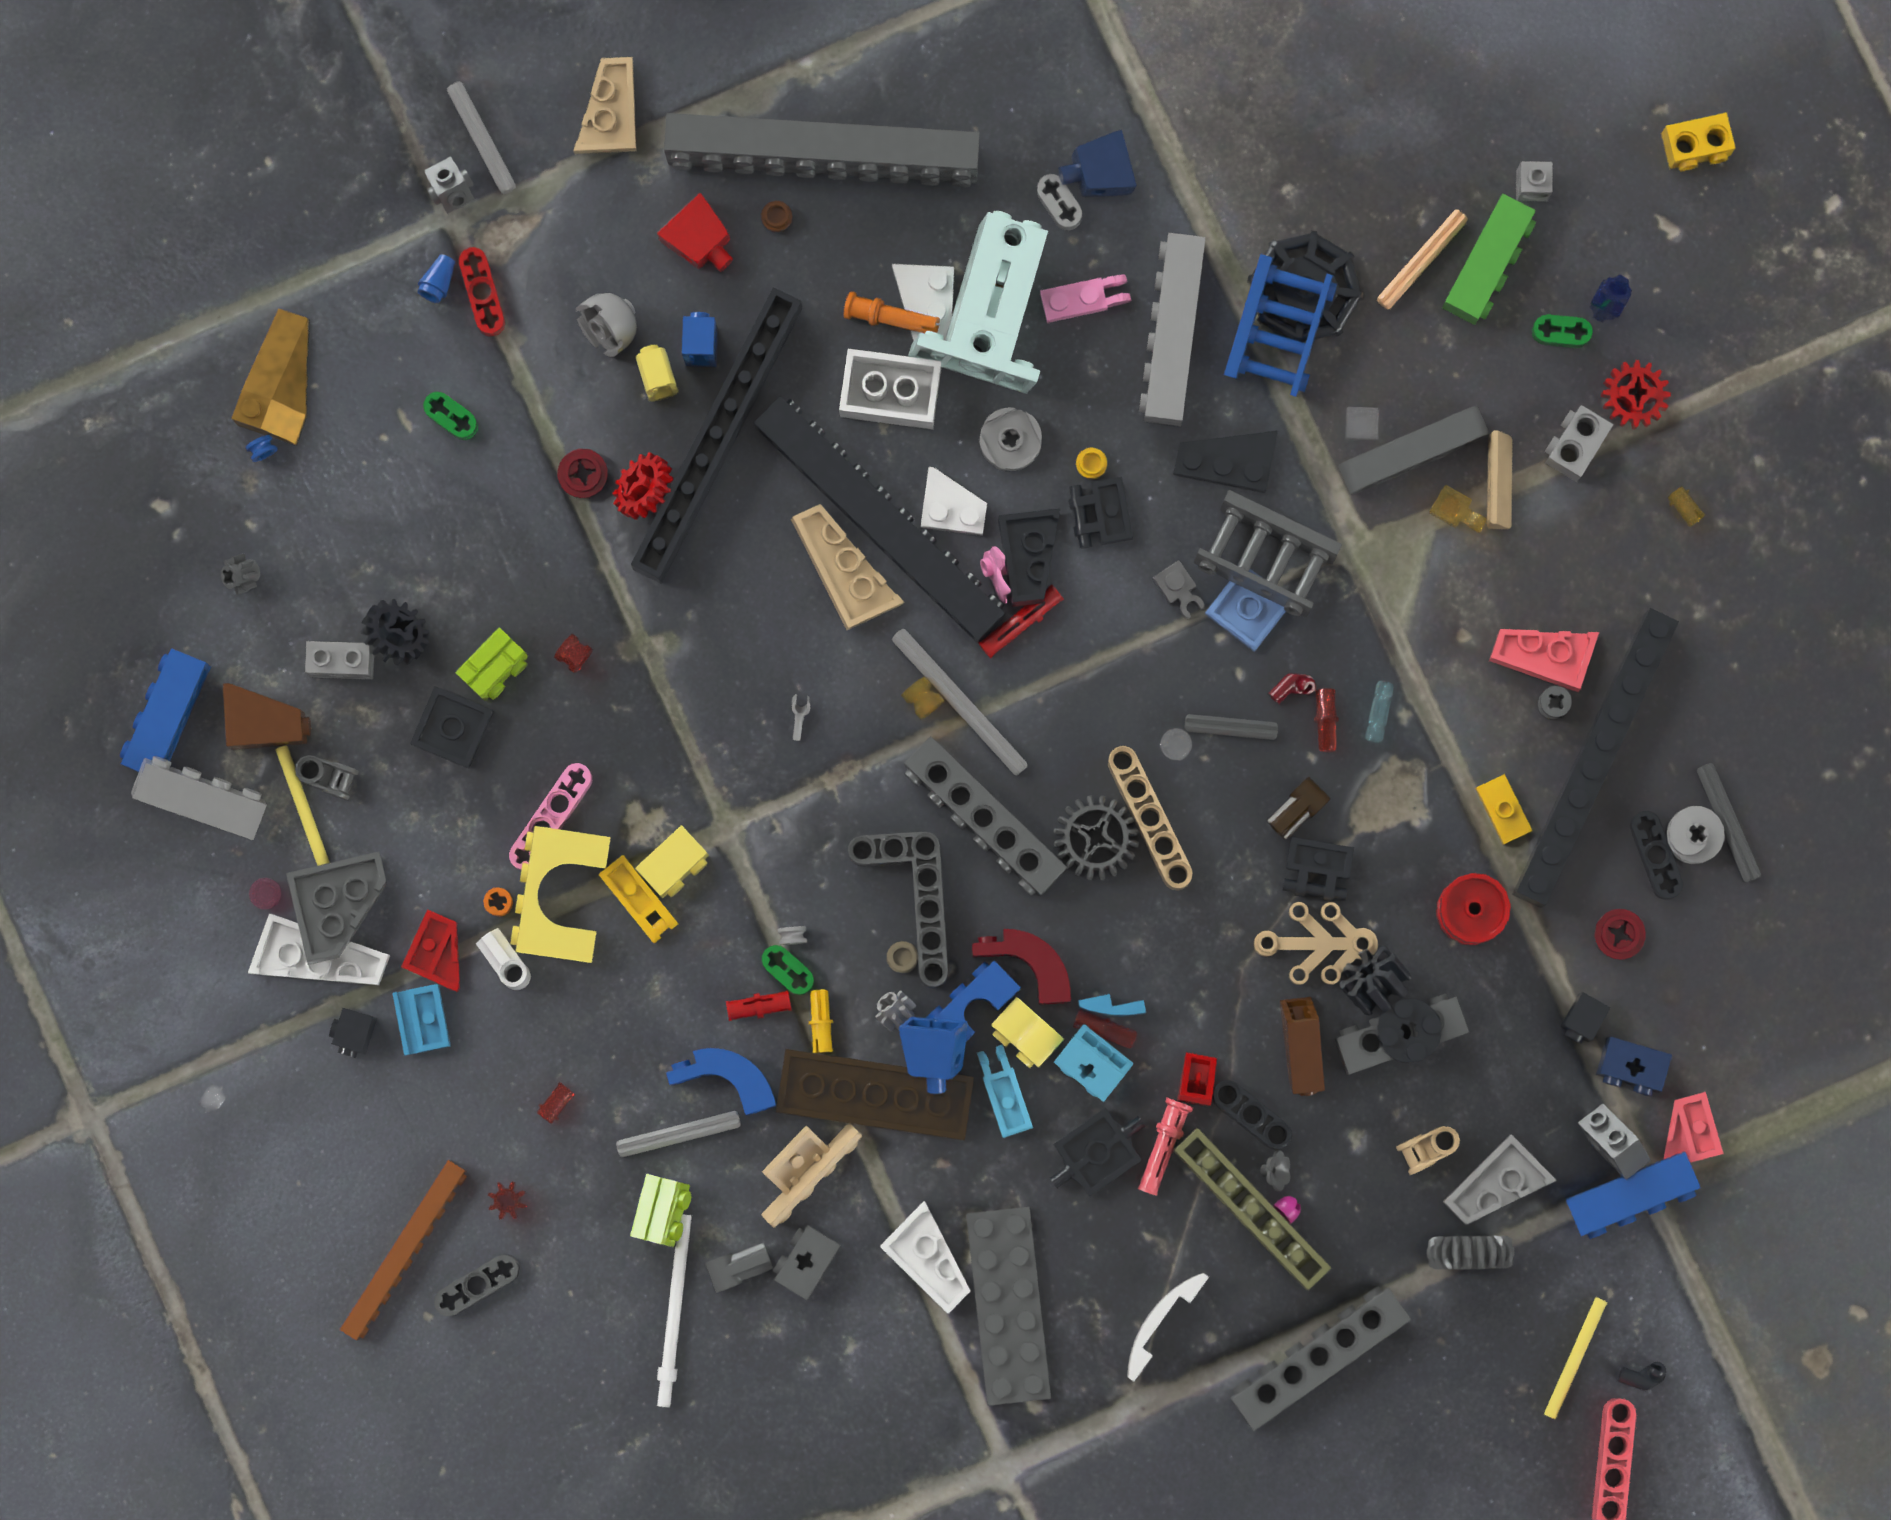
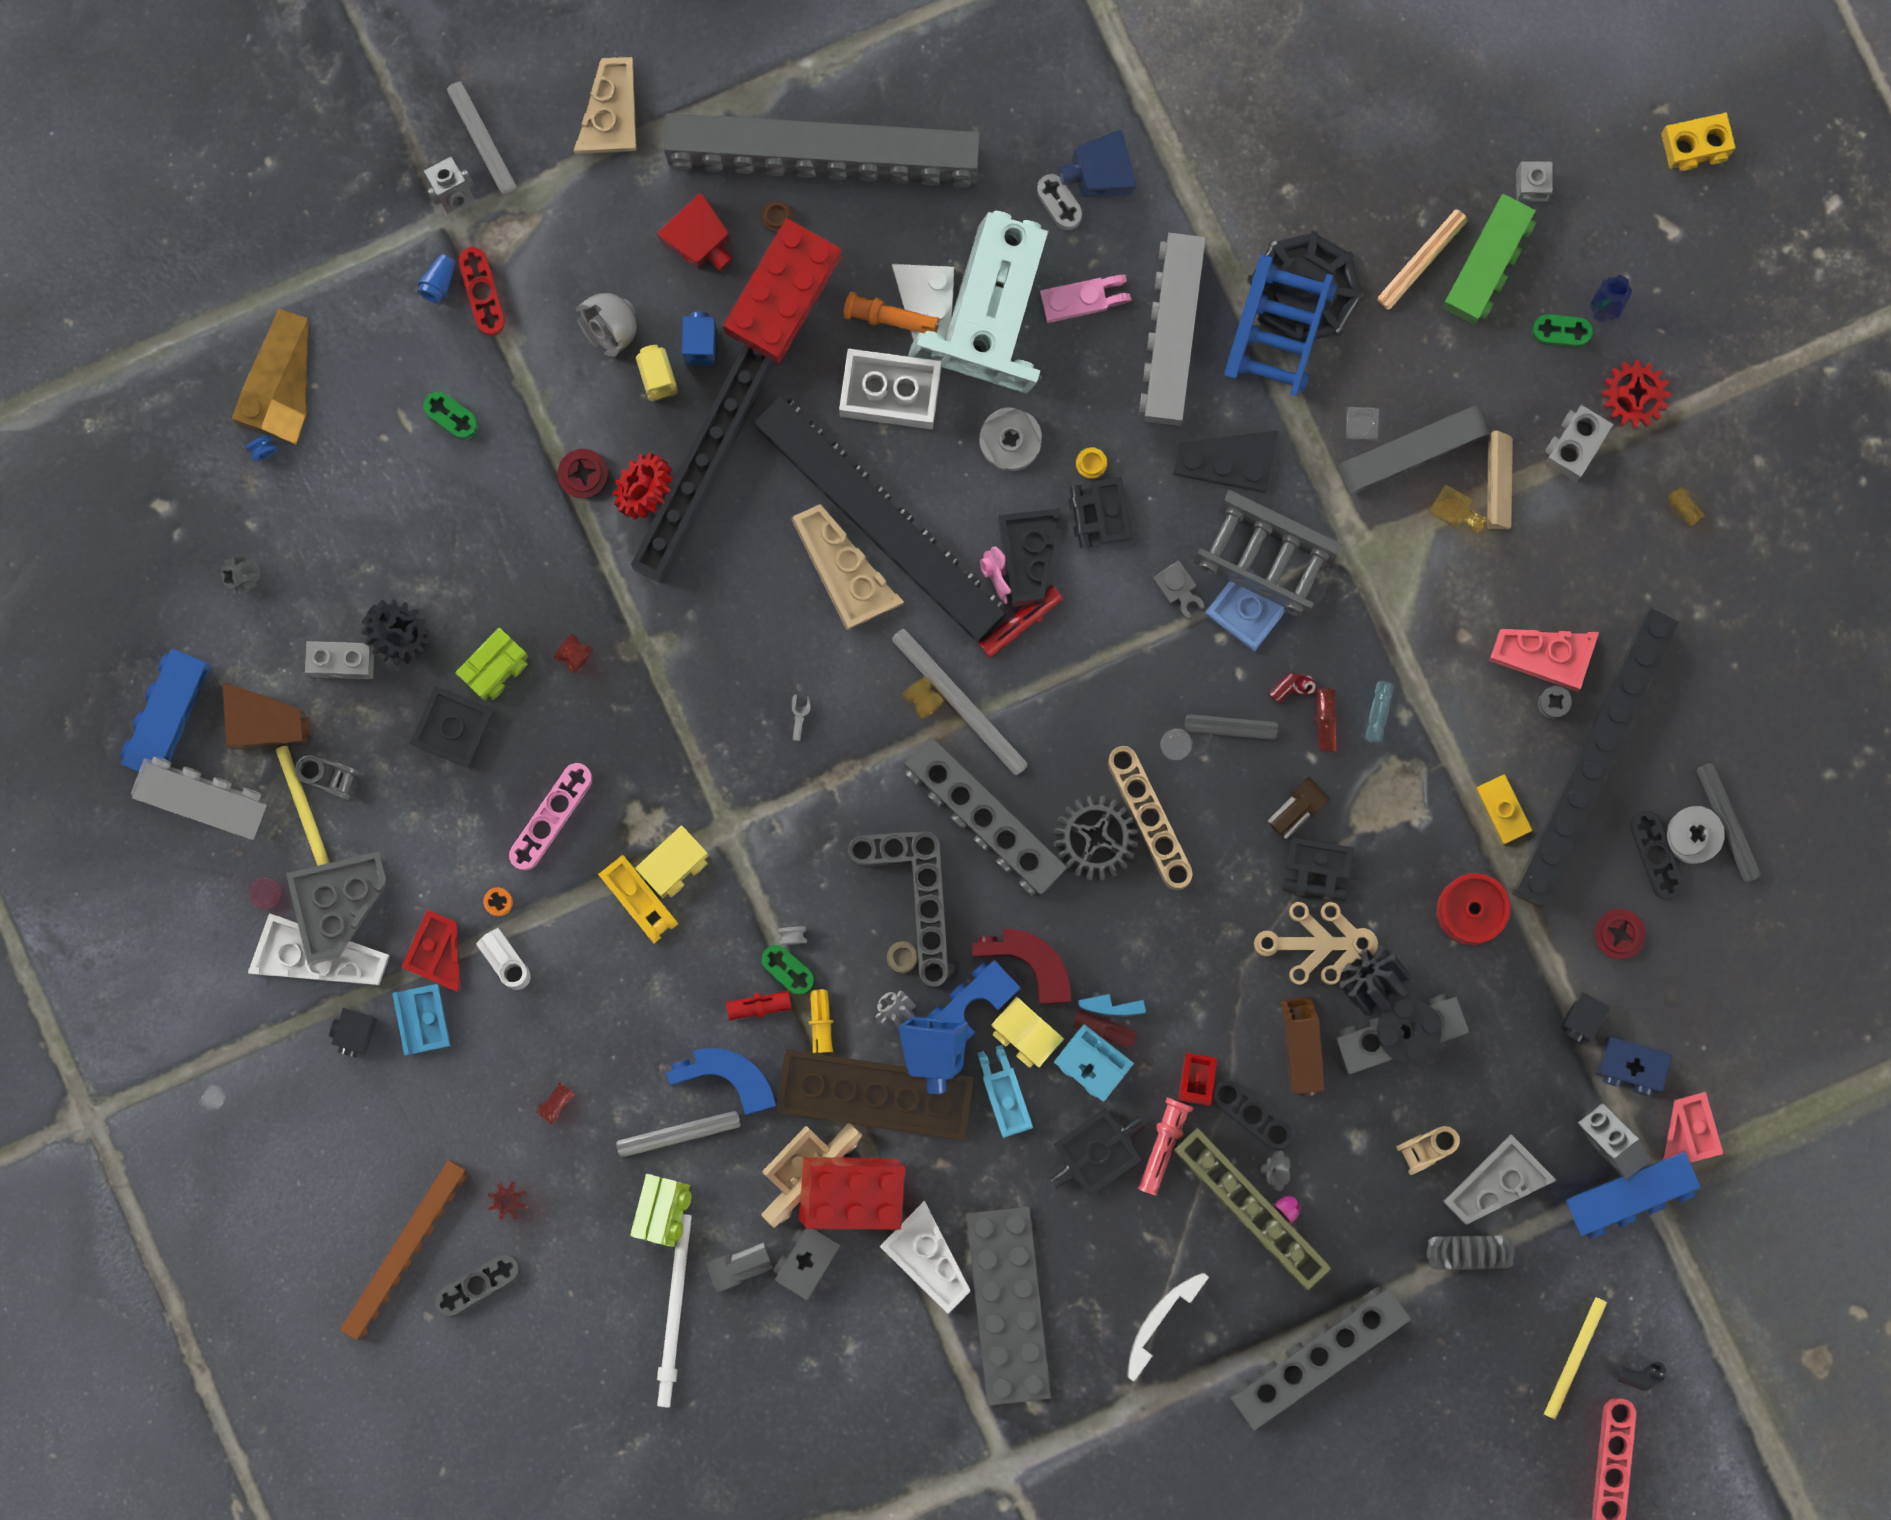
(536, 932): light yellow arch -> none
(782, 290): none -> red brick
(852, 1193): none -> red brick
(951, 506): white wing -> none

